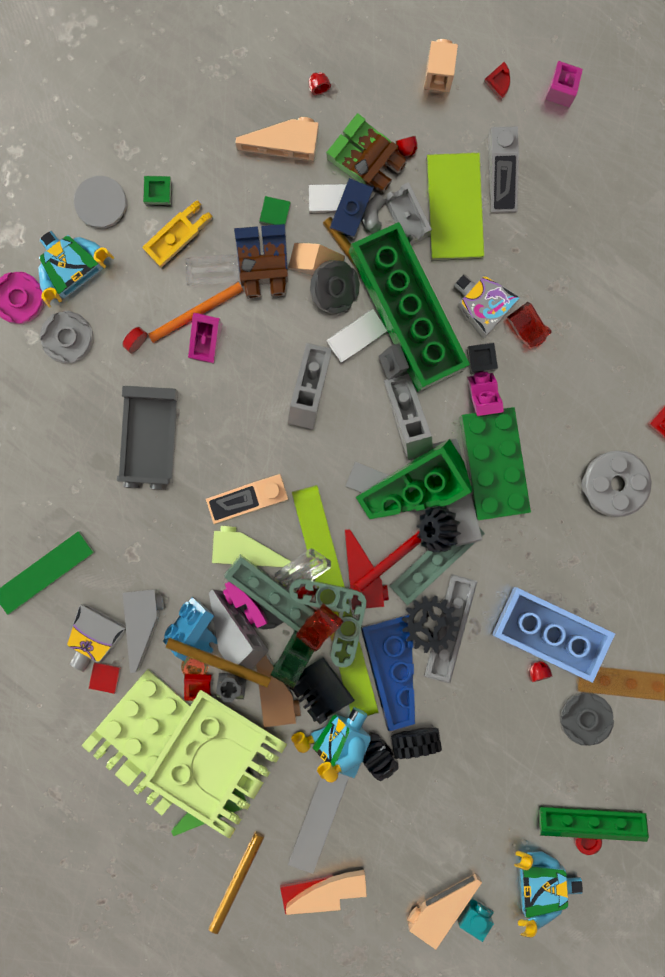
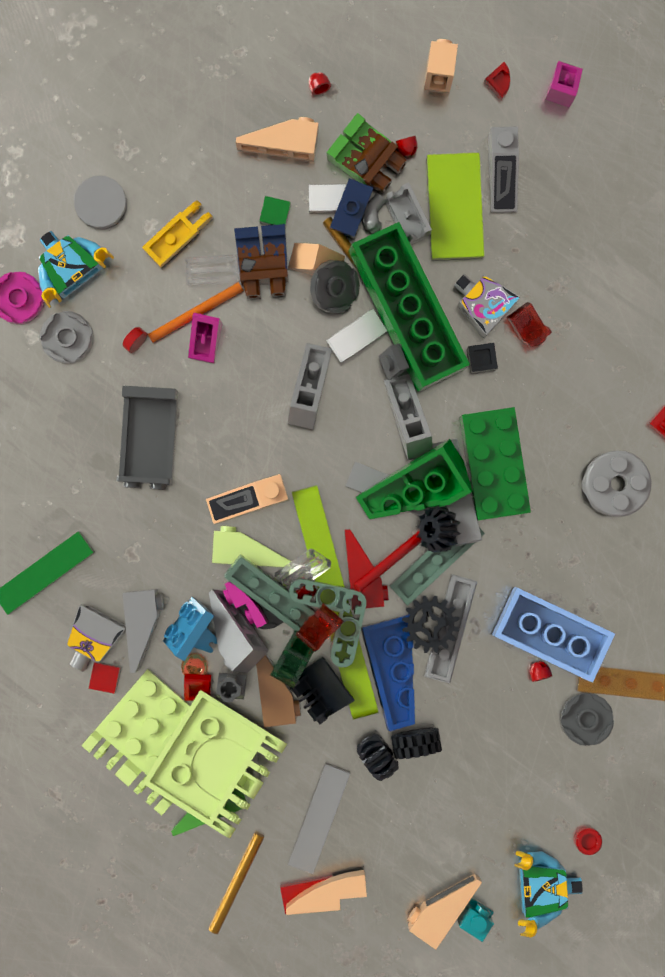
(157, 190): green plate -> none
(218, 662): pearl gold bar -> none
(338, 744): torso -> none
(485, 393): dark pink slope -> none
(593, 824): green tile -> none

